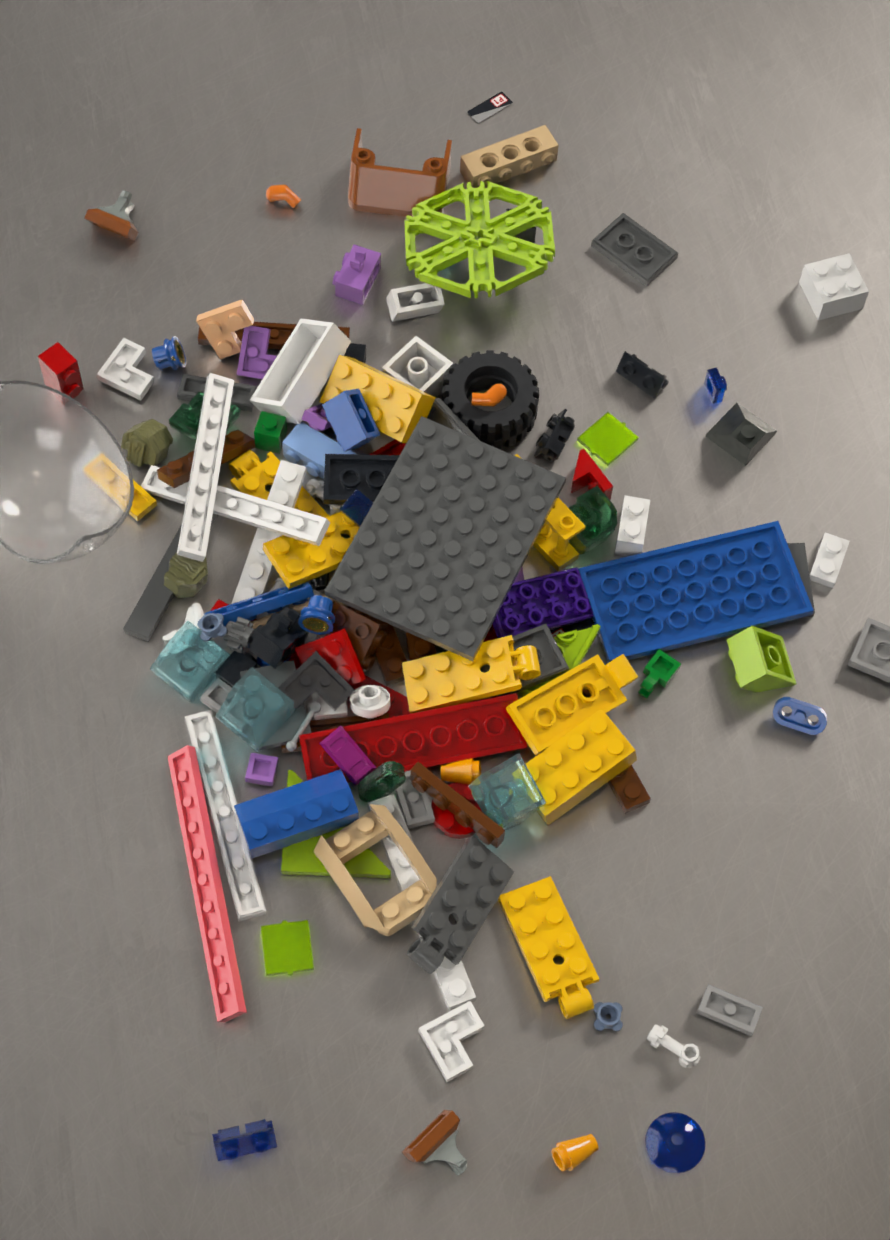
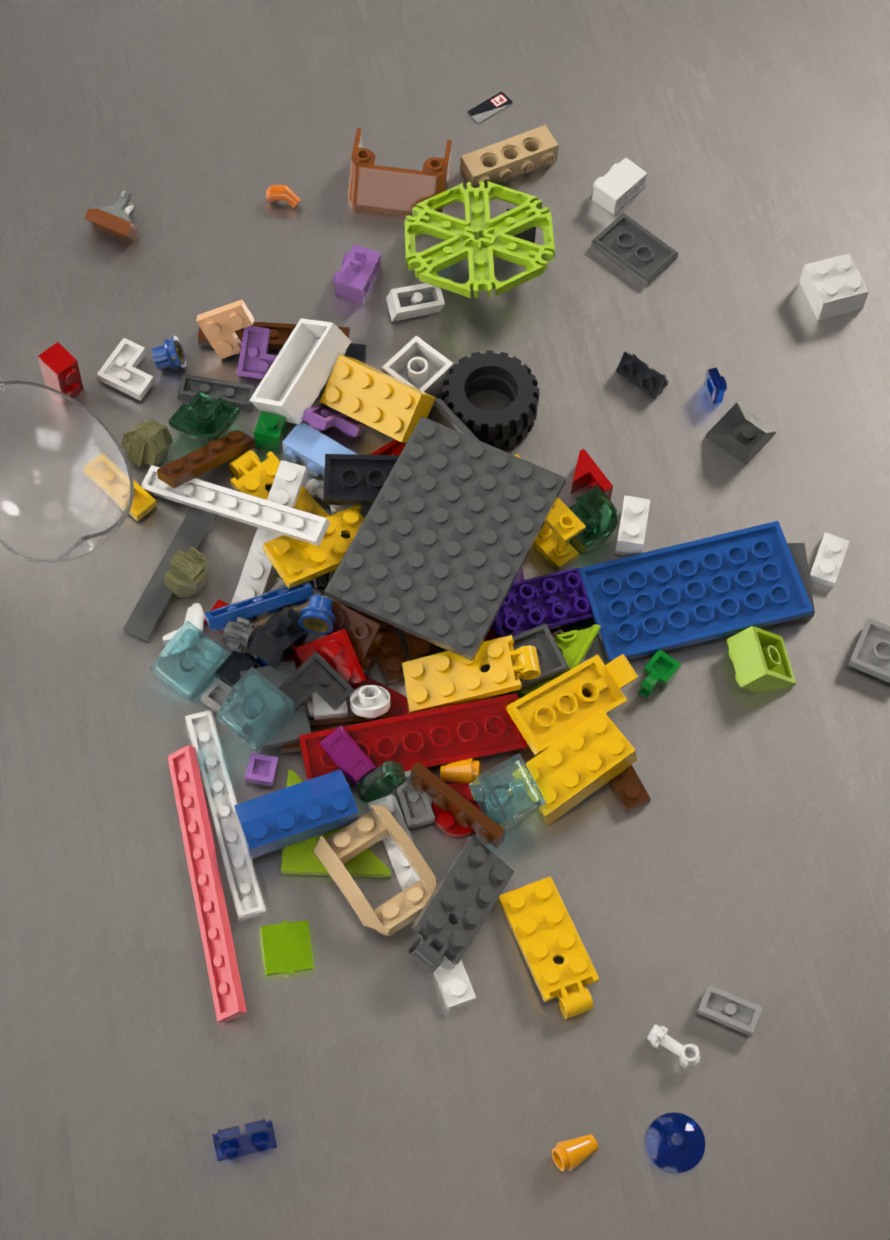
(205, 468): white plate -> none
(208, 621): sand blue plate -> none
(315, 707): light grey hinge -> none
(351, 419): brick -> none
(356, 507): clear blue tile -> none
(438, 1143): dark orange piece -> none
(444, 1038): white plate -> none
(491, 397): orange arm -> none
(548, 442): black hinge -> none
(607, 438): clear neon green piece -> none
(613, 1010): sand blue plate -> none
(619, 186): none -> white brick
(798, 718): blue plate -> none

